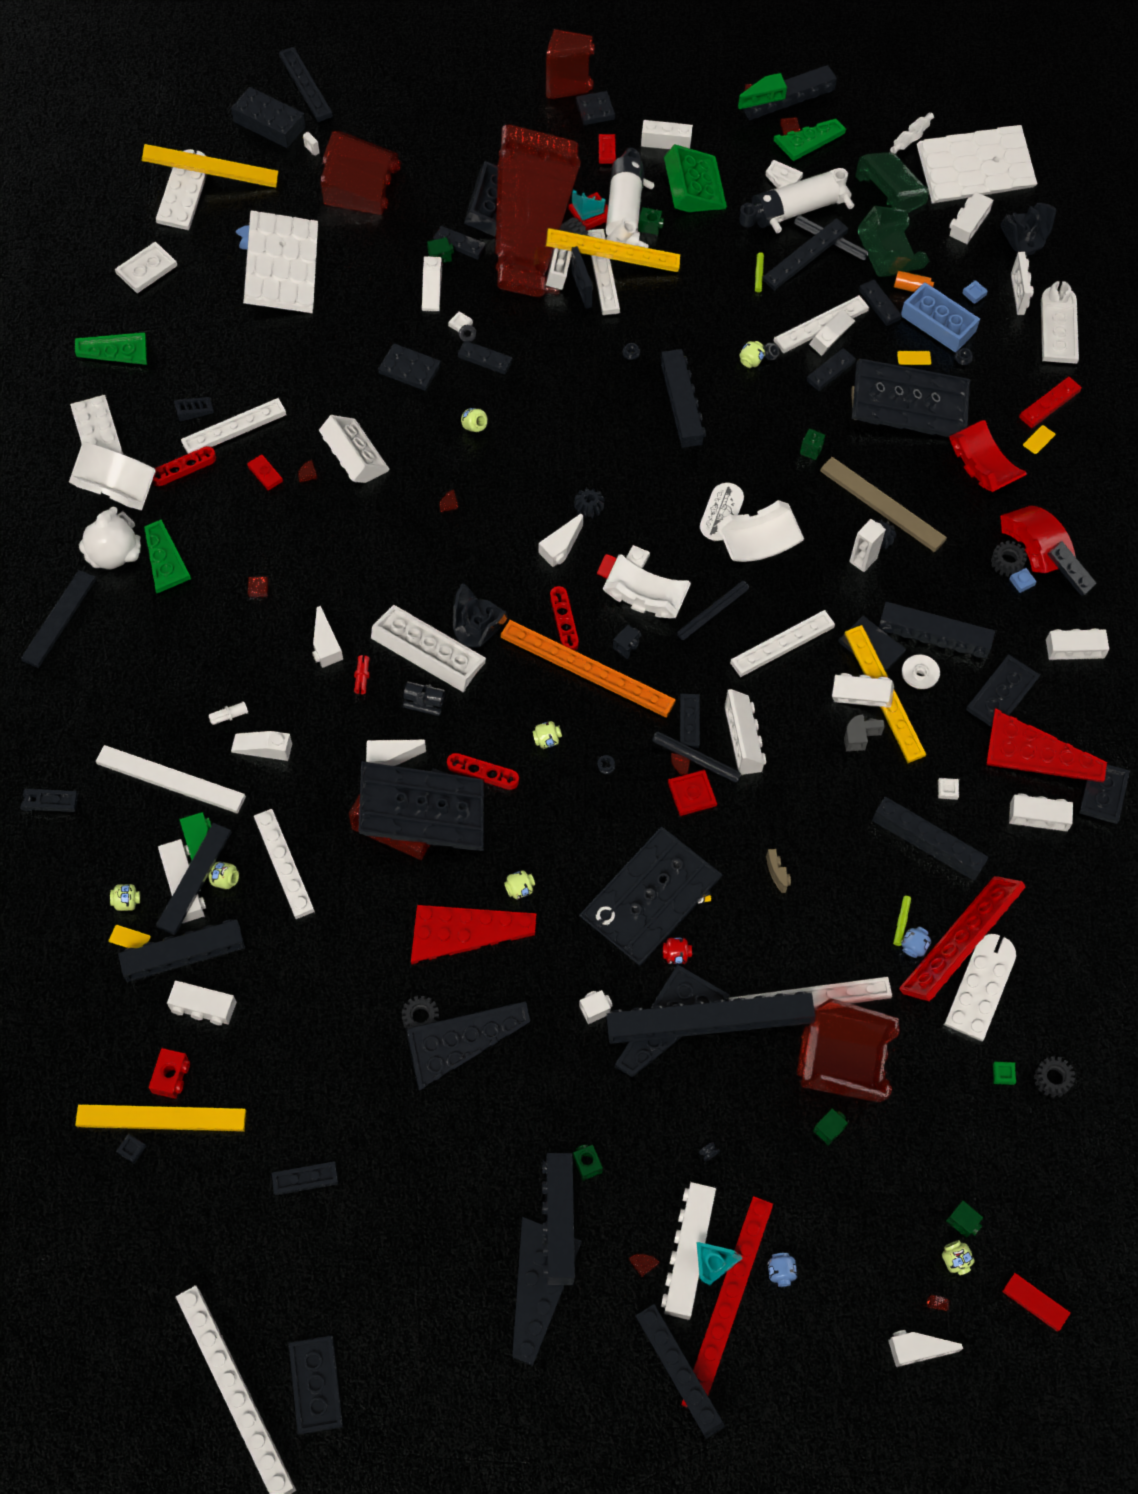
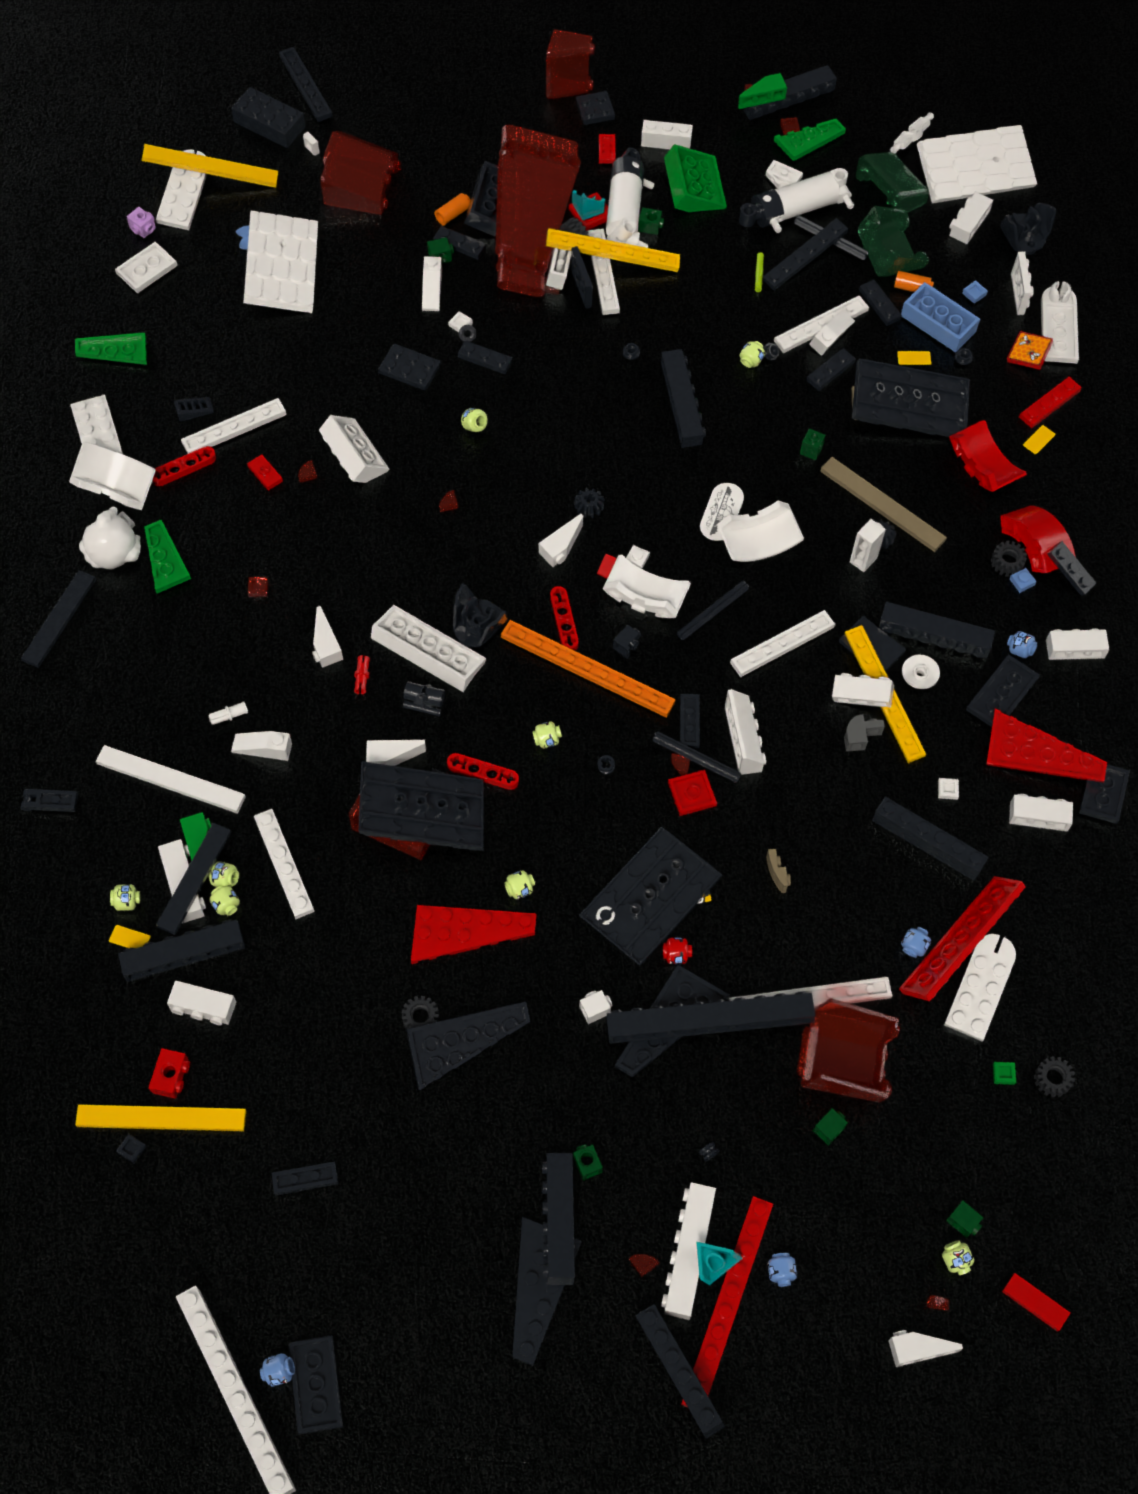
(141, 222): none -> lavender brick
(224, 900): none -> yellowish green head
(277, 1369): none -> medium blue head
(452, 209): none -> orange brick
(902, 920): lime piece -> none
(1022, 644): none -> medium blue head
(1030, 350): none -> tile

